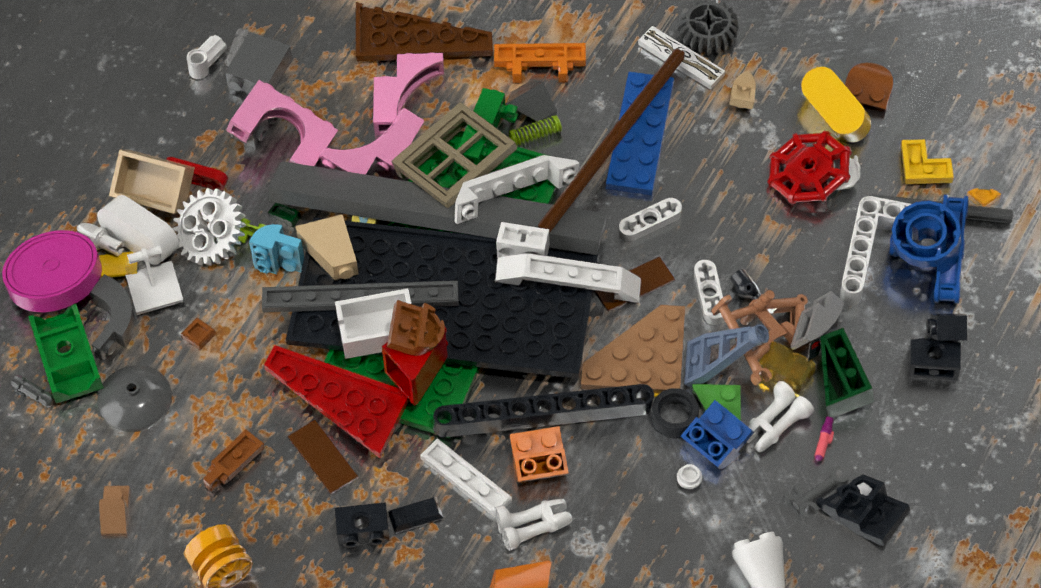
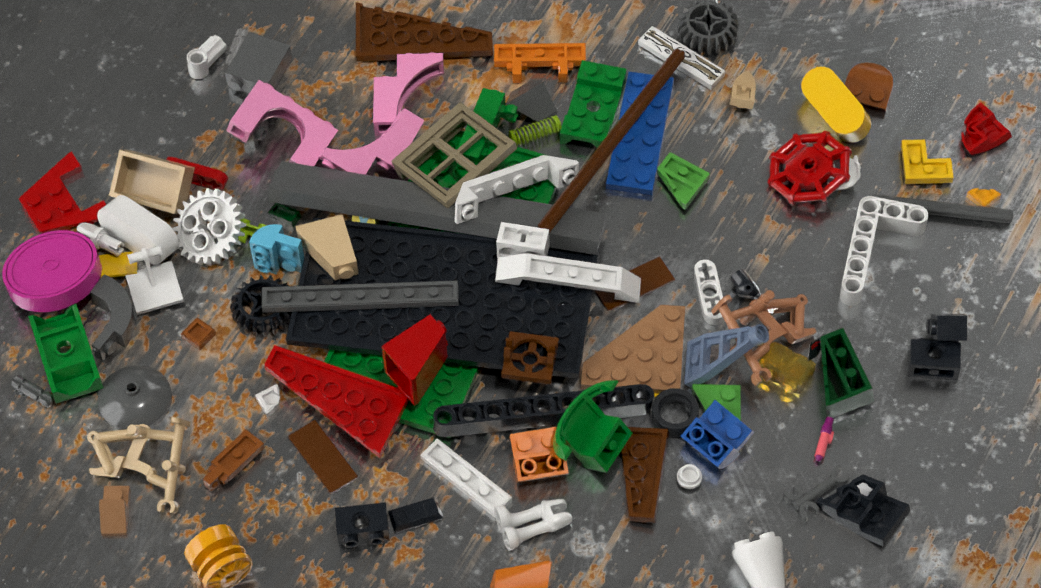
(51, 204): none -> red wing
(140, 435): none -> tan piece
(257, 321): none -> black gear
(269, 400): none -> white tile
(367, 321): white piece -> none
(414, 328): dark orange slope -> none
(543, 376): none -> reddish brown piece
(589, 432): none -> green piece
(599, 87): none -> green piece
(643, 471): none -> reddish brown wing
(645, 228): white beam -> none
(682, 178): none -> bright green wing
(784, 396): white piece -> none
(817, 319): light grey slope -> none
(945, 226): blue piece -> none
(983, 130): none -> red brick

